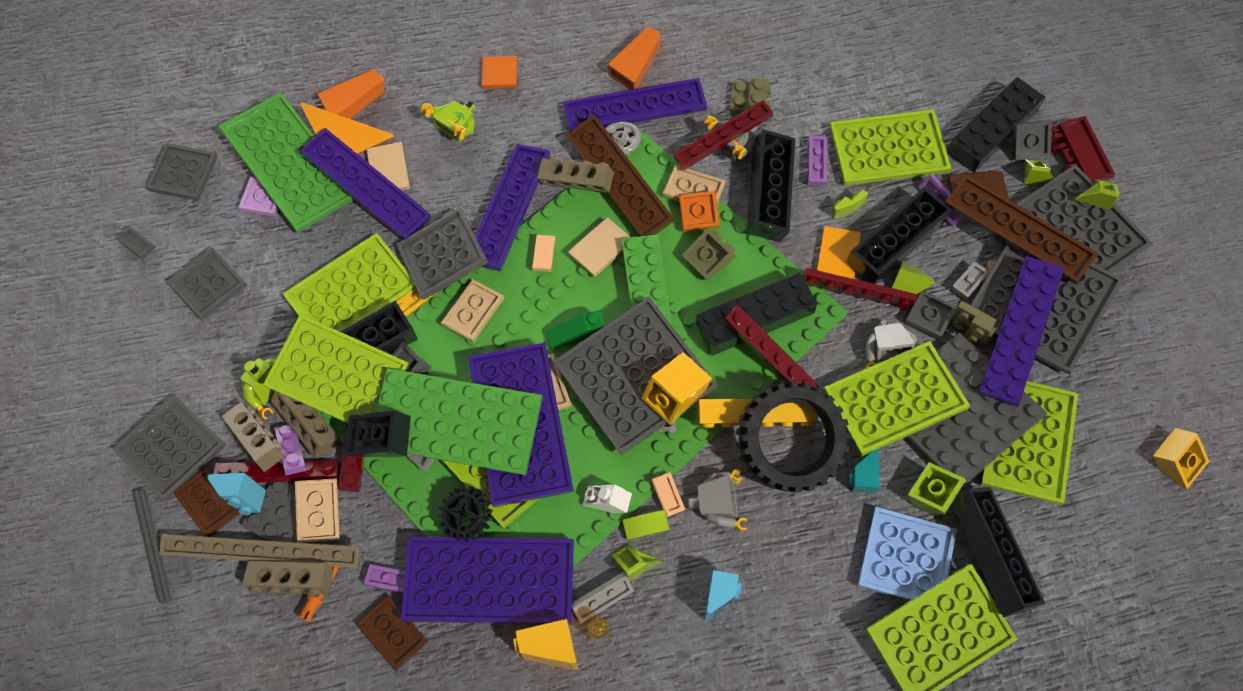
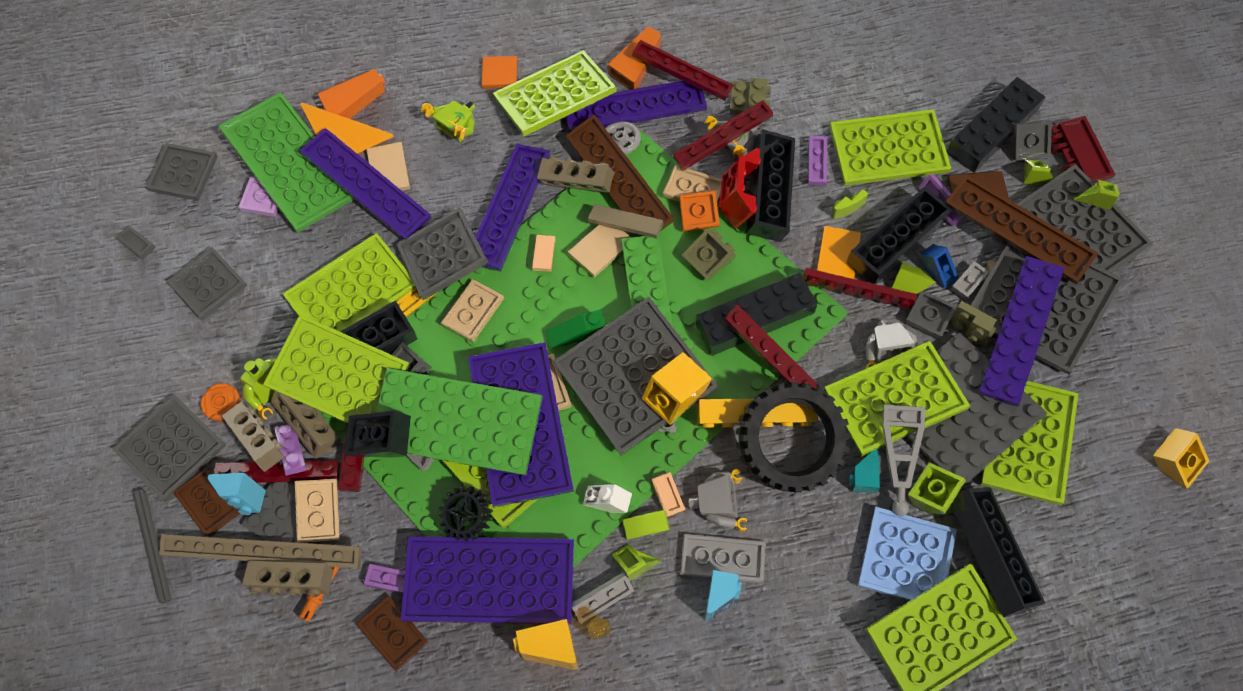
(219, 400): none -> orange tile
(554, 92): none -> lime plate
(625, 221): none -> dark tan tile
(682, 70): none -> dark red plate
(728, 555): none -> light grey tile
(733, 202): none -> red slope
(902, 417): none -> light grey plate
(939, 265): none -> blue slope

